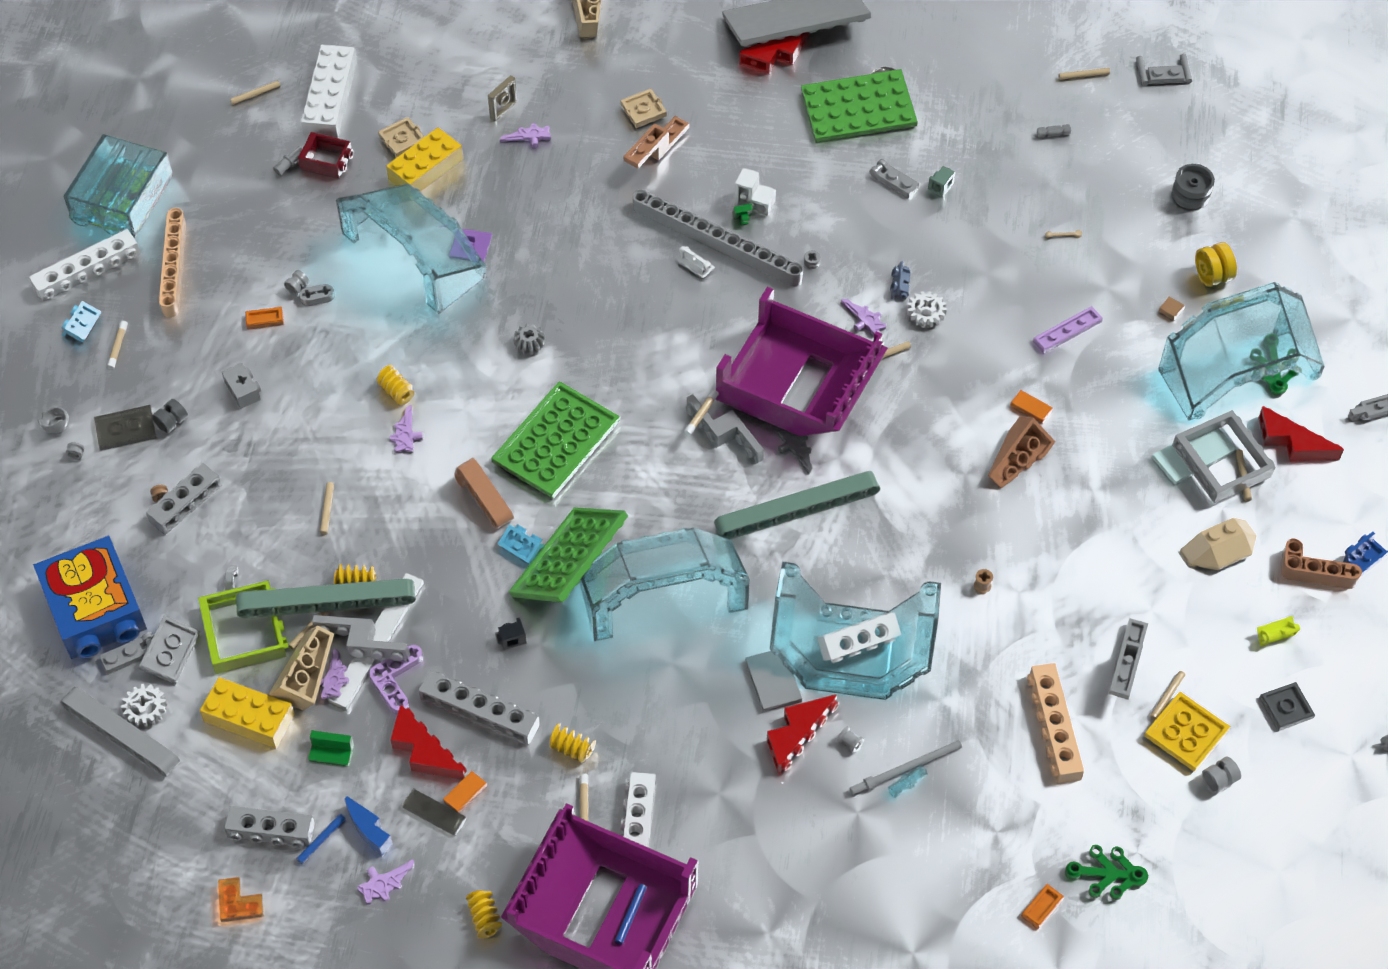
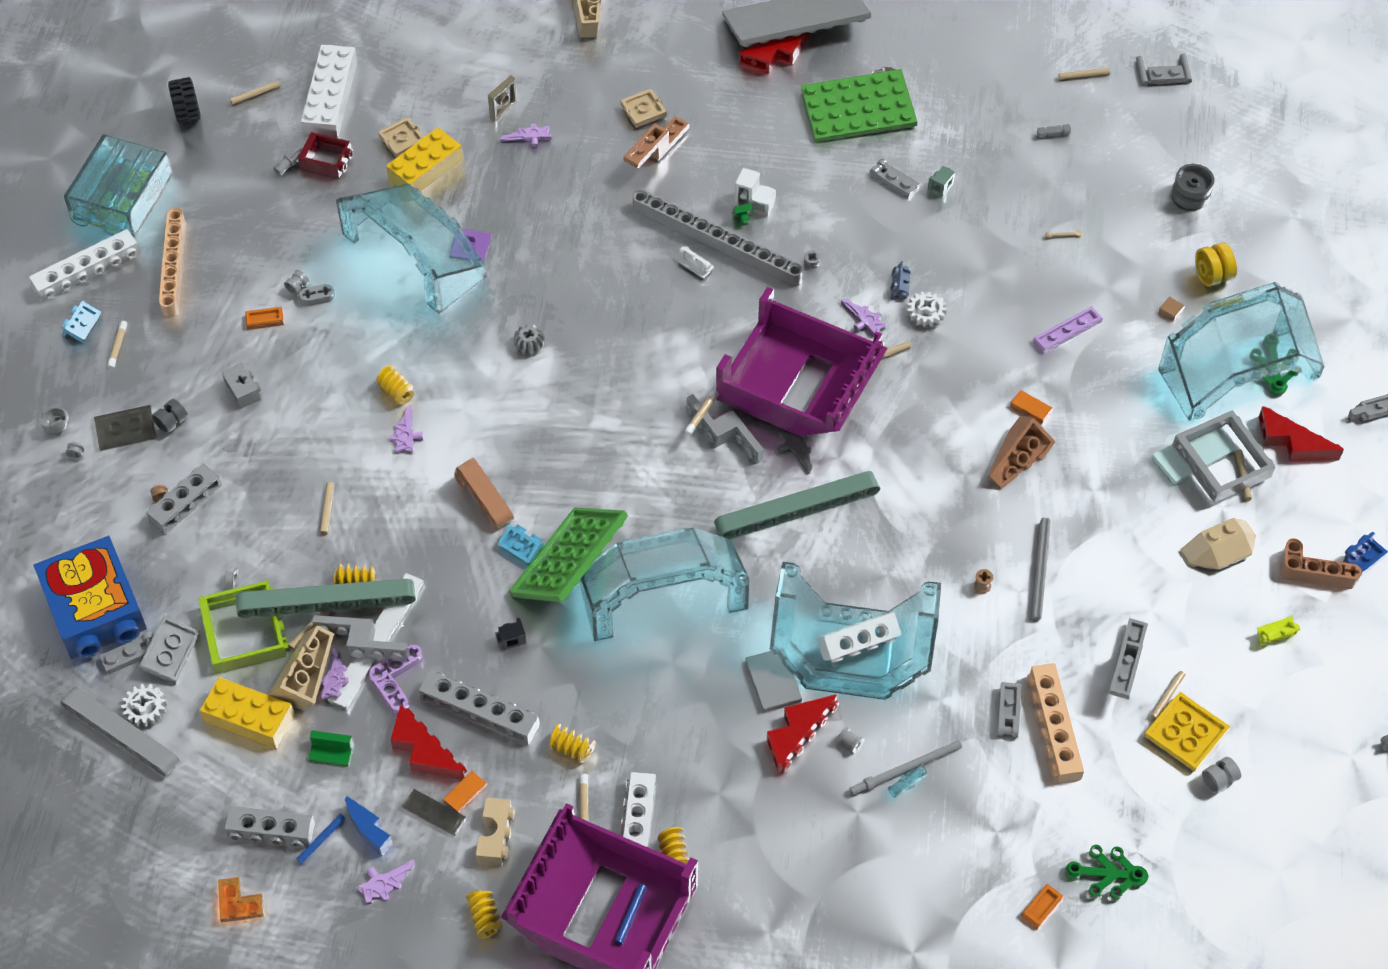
(184, 100): none -> black tyre
(493, 848): none -> tan arch
(555, 439): bright green plate -> none
(672, 844): none -> yellow piece
(1009, 709): none -> light grey plate
(1040, 571): none -> light grey axle
(1287, 706): dark grey tile -> none

